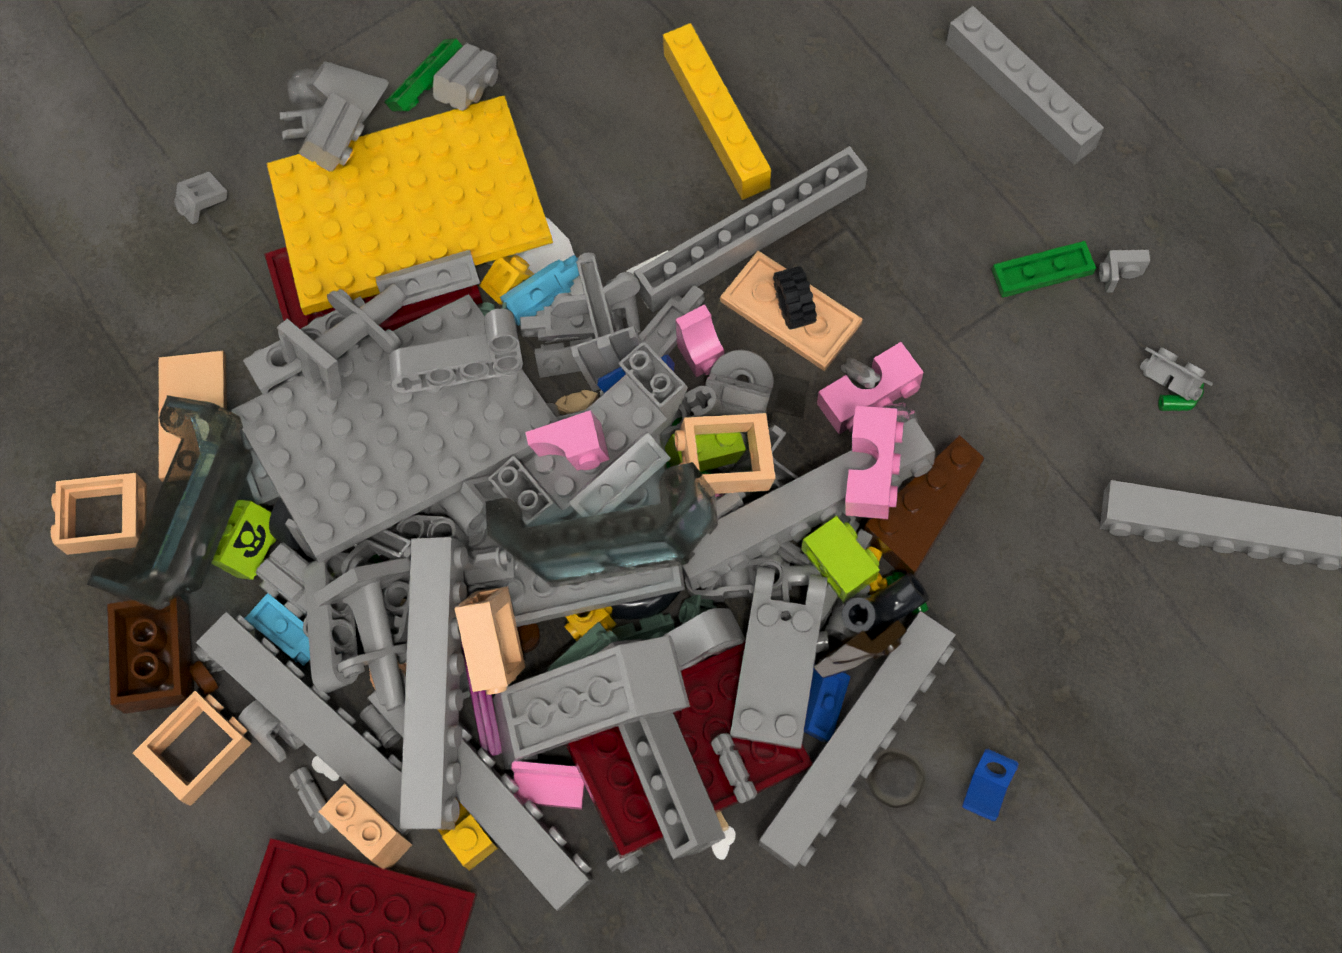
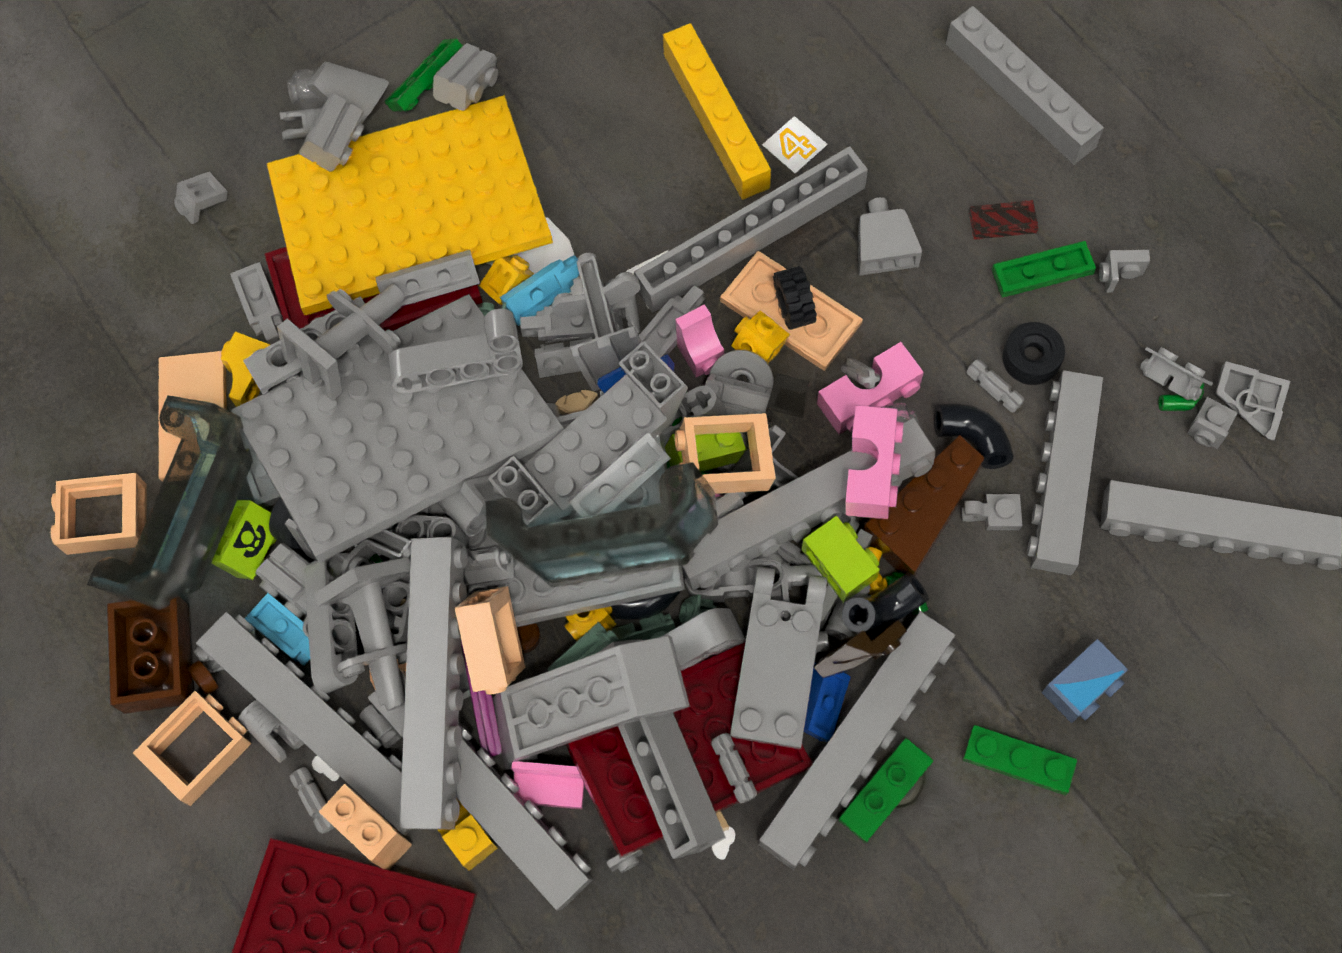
(232, 355): none -> yellow arch
(258, 301): none -> light grey hinge
(576, 438): bright pink arch -> none
(760, 336): none -> yellow brick
(794, 144): none -> white sticker
(885, 790): none -> green plate
(886, 240): none -> light grey torso
(977, 427): none -> black cylinder
(988, 788): blue bracket -> none
(995, 385): none -> light grey axle
(998, 511): none -> light grey plate
(1003, 219): none -> clear smoke tile
(1020, 760): none -> green plate
(1033, 335): none -> black tyre
(1066, 473): none -> light grey brick
(1085, 681): none -> sand blue brick
(1212, 423): none -> light grey bracket
(1254, 396): none -> light grey slope

